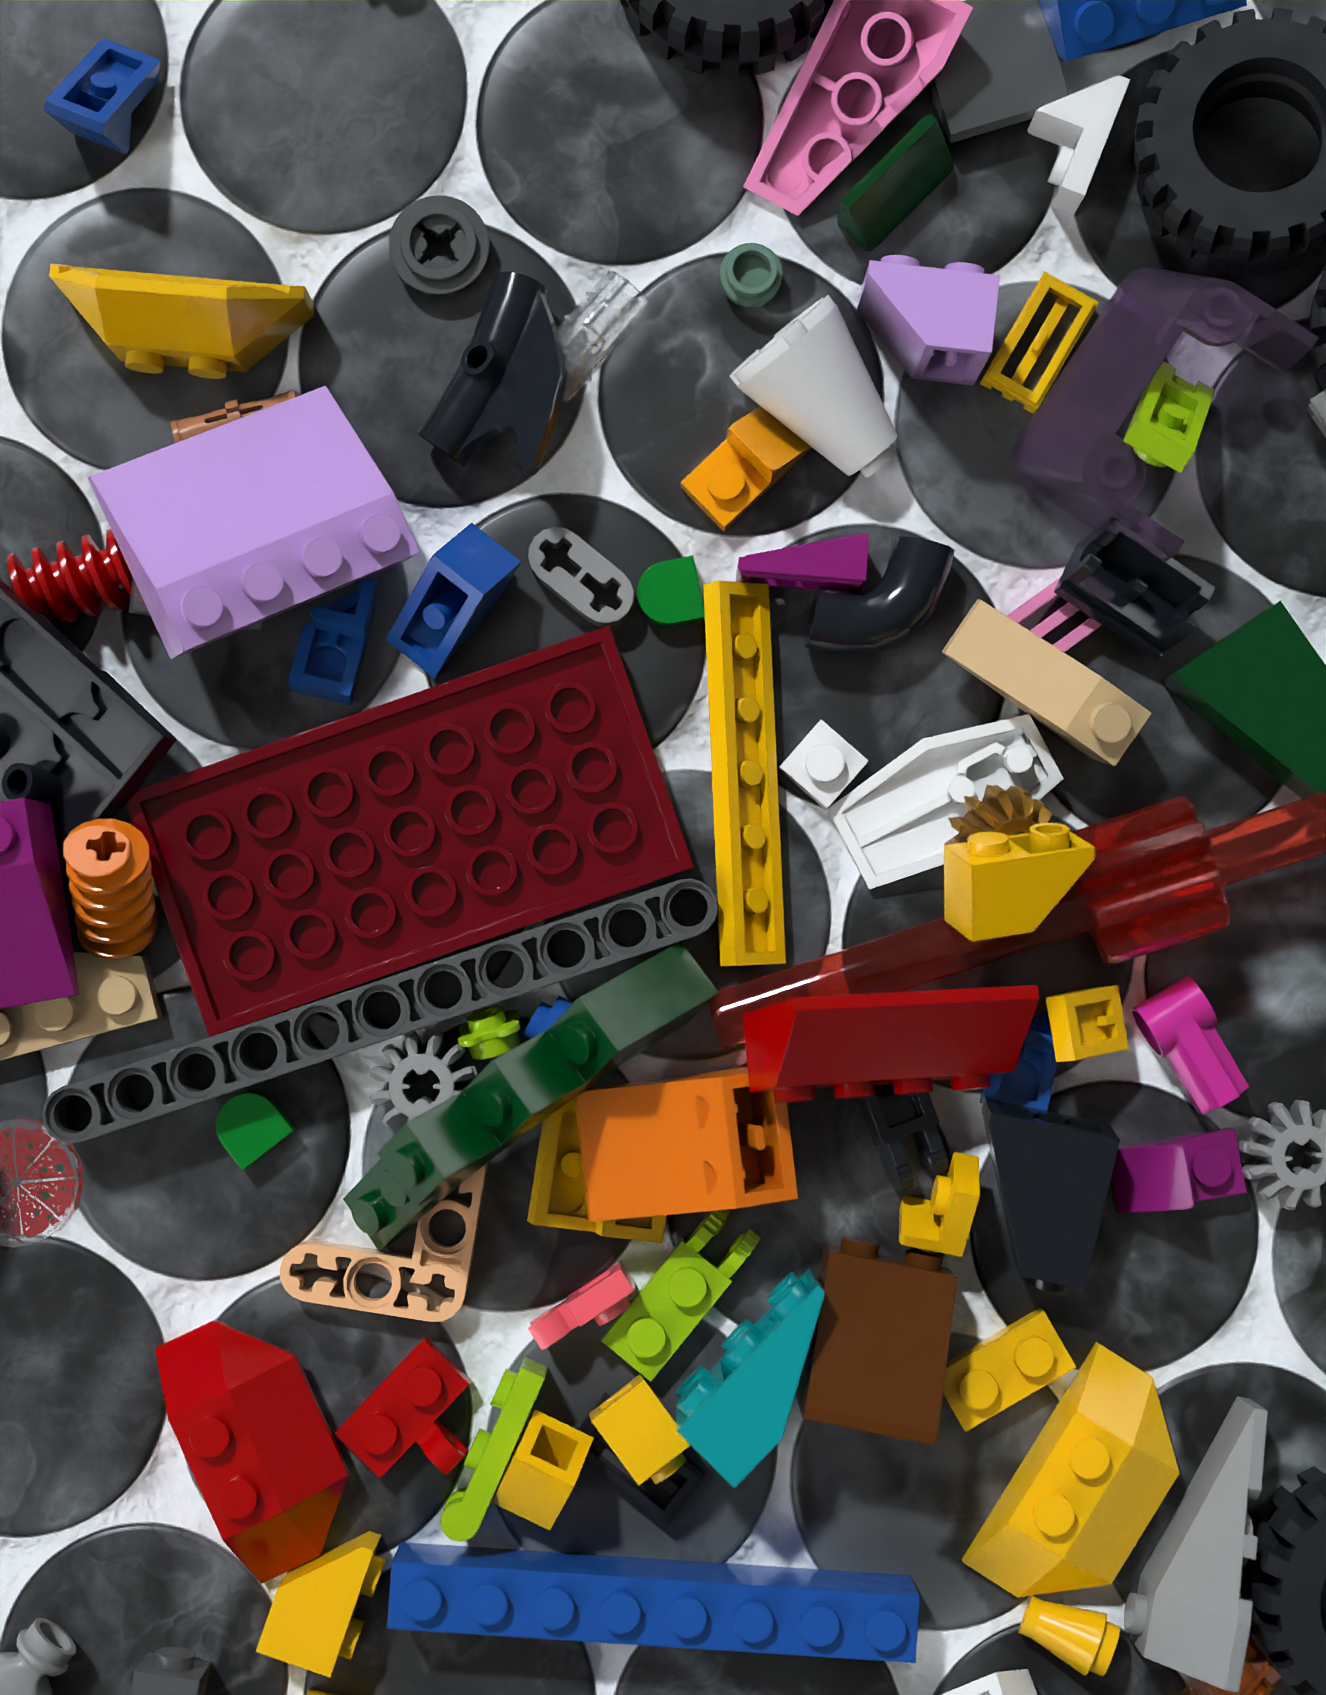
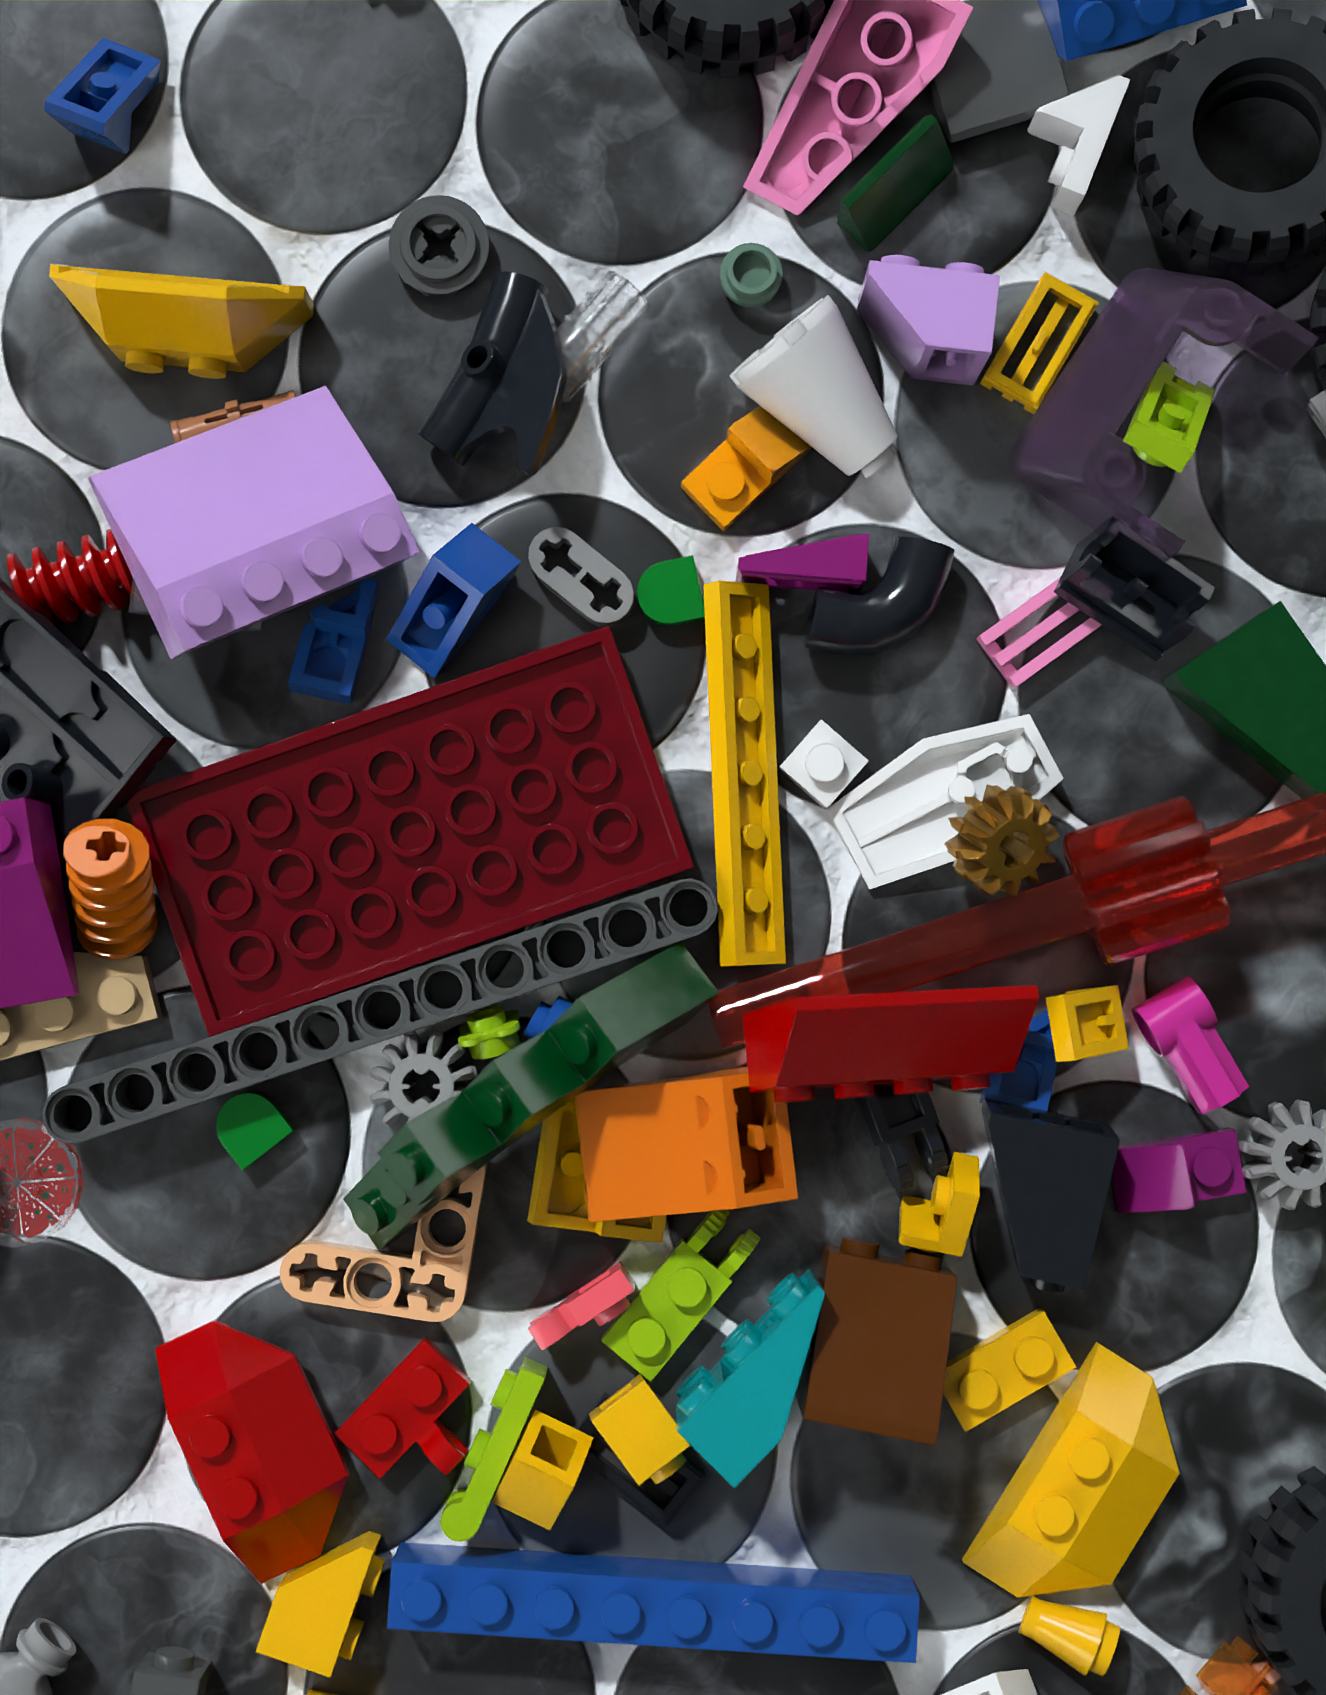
(1010, 882): yellow slope -> none
(1047, 684): tan slope -> none
(1190, 1589): light grey wedge -> none

